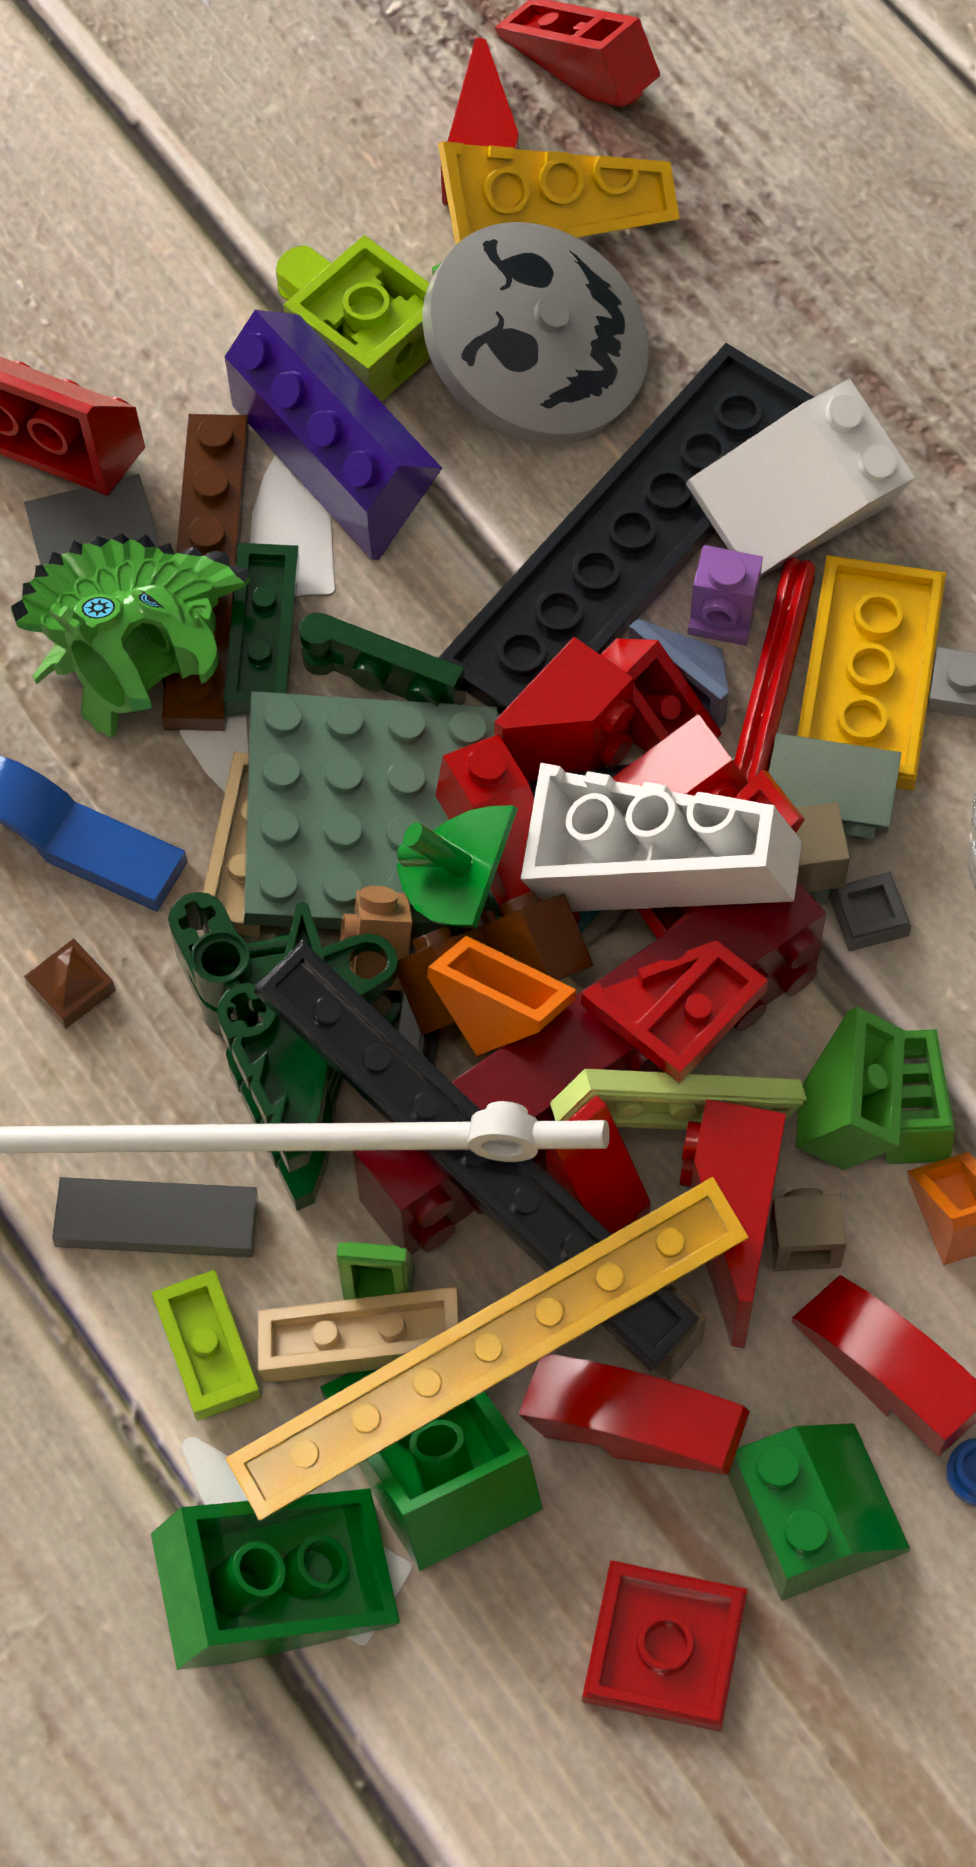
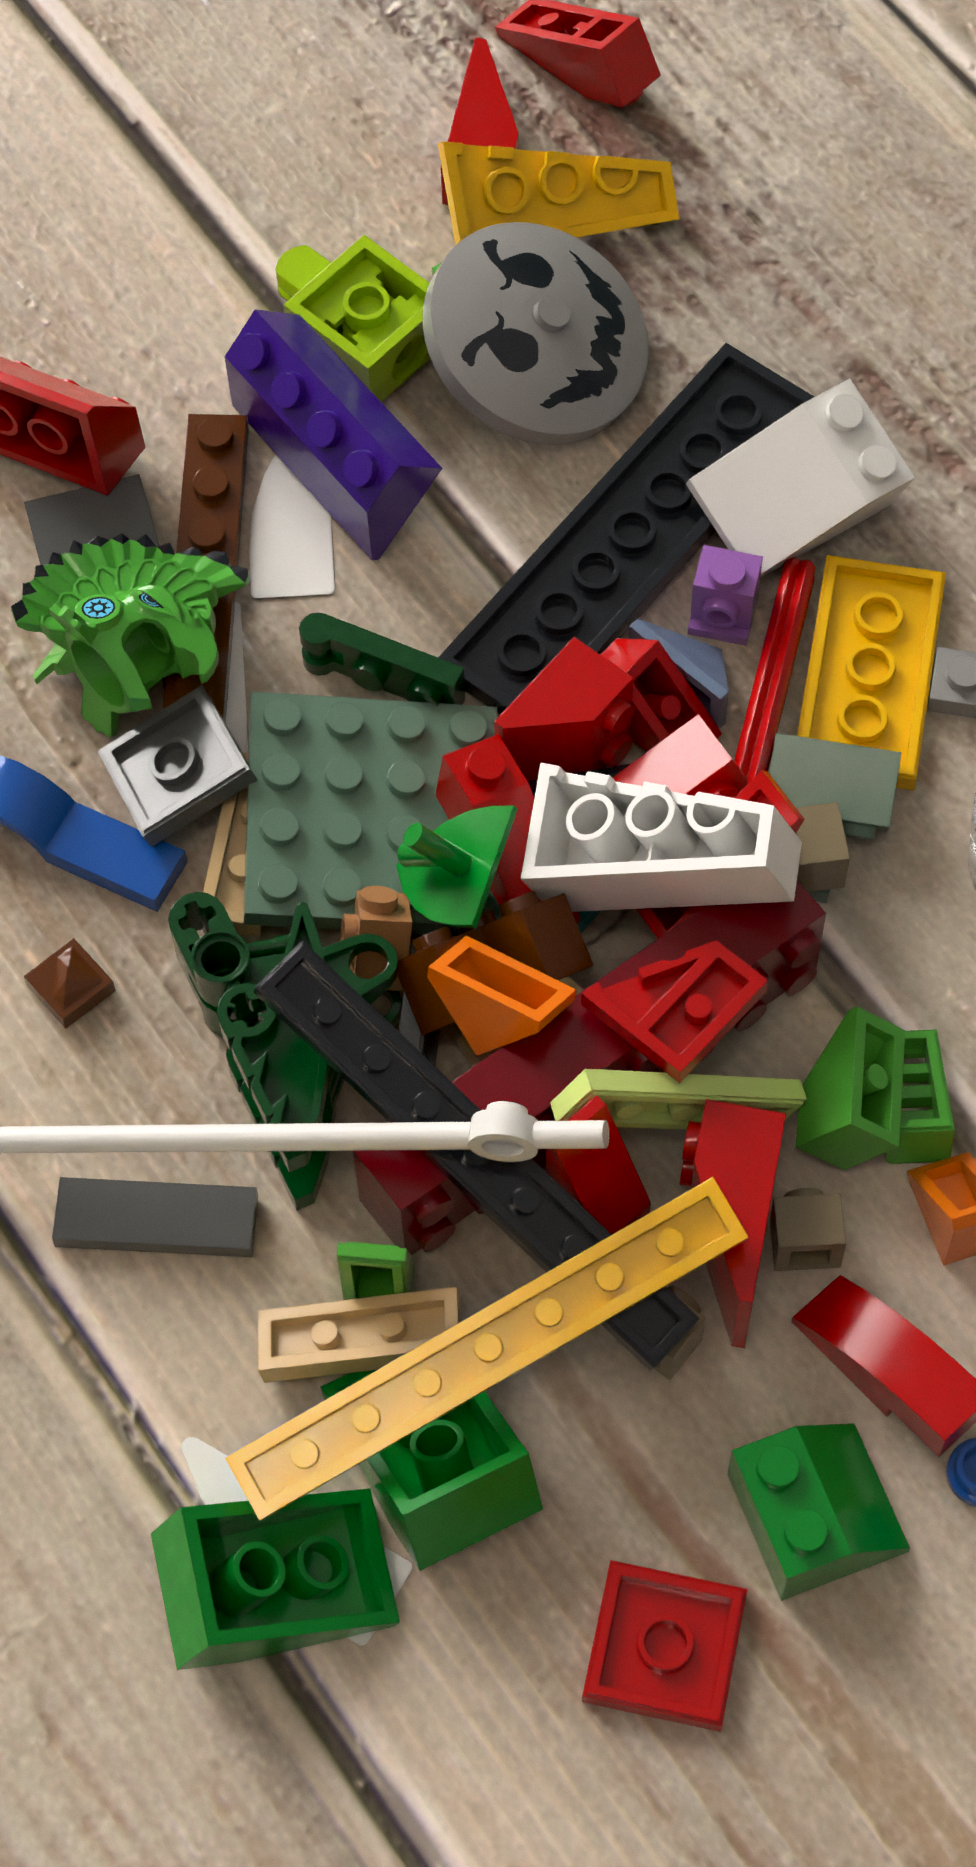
(177, 766): none -> dark grey tile
(206, 1345): lime plate -> none
(261, 624): dark green plate -> none
(633, 1415): red slope -> none
(870, 911): dark grey tile -> none

